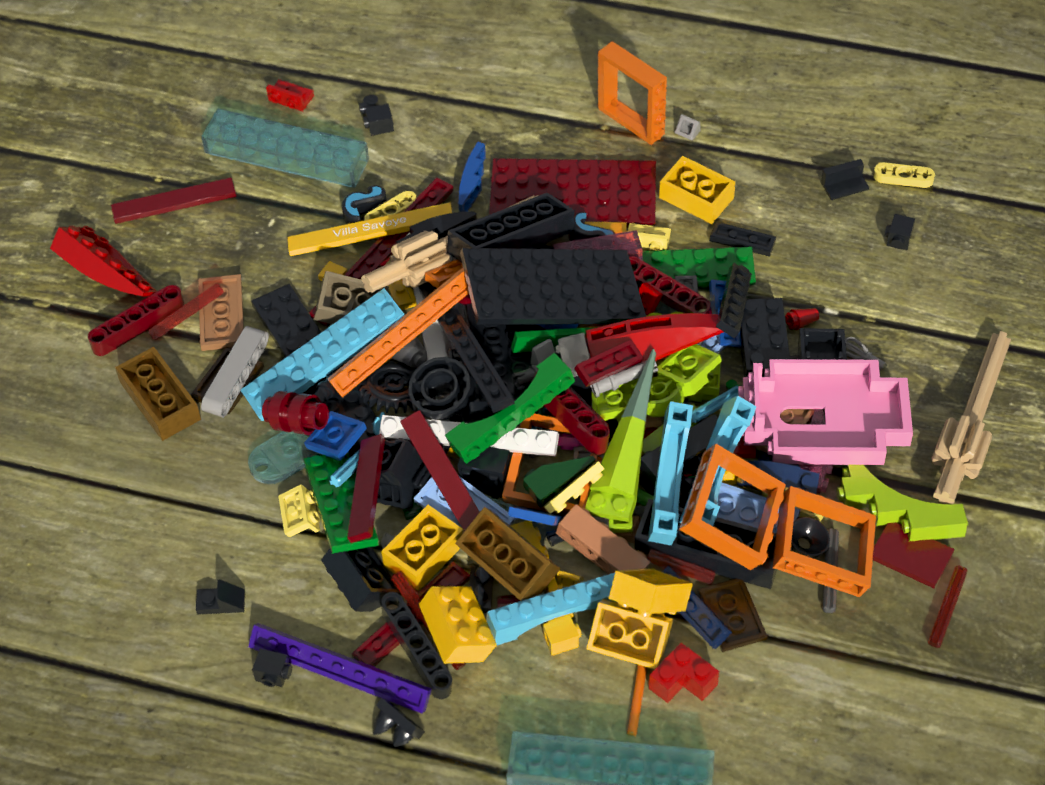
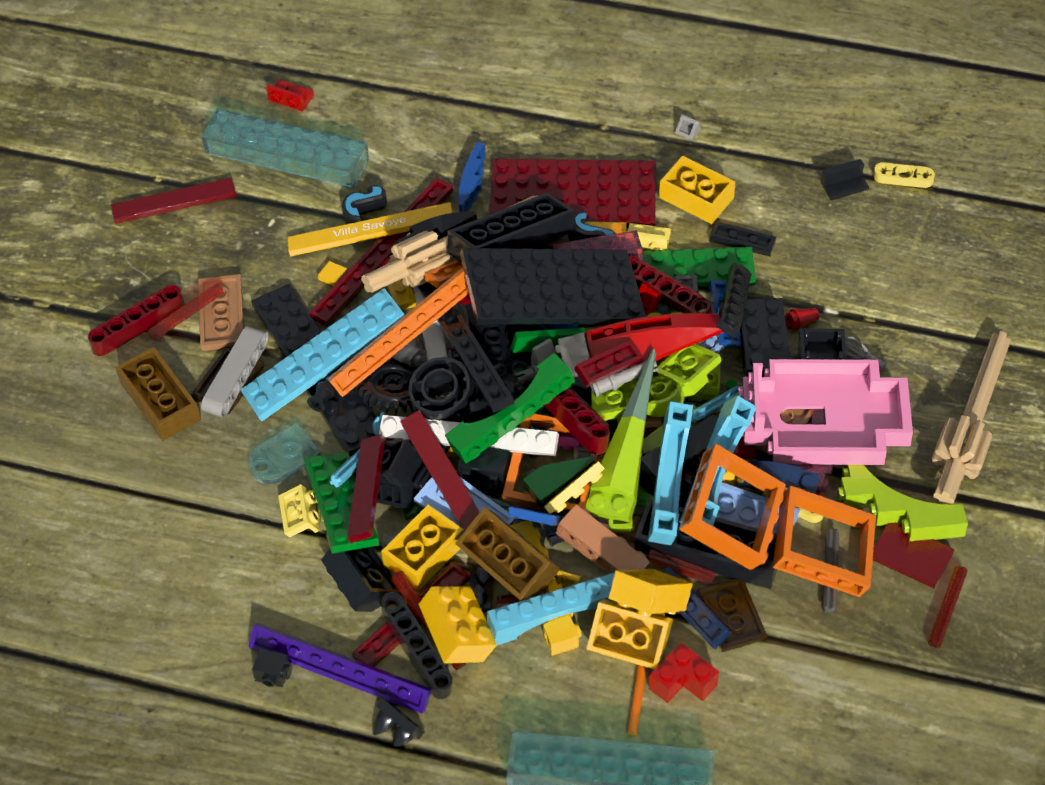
(99, 260): red wedge -> none
(223, 599): black slope -> none
(295, 412): dark red piece -> none
(336, 436): blue plate -> none
(340, 296): dark tan brick -> none
(377, 117): black brick -> none
(394, 203): light yellow beam -> none
(615, 58): orange window -> none
(813, 532): black piece -> none
(900, 232): black brick -> none

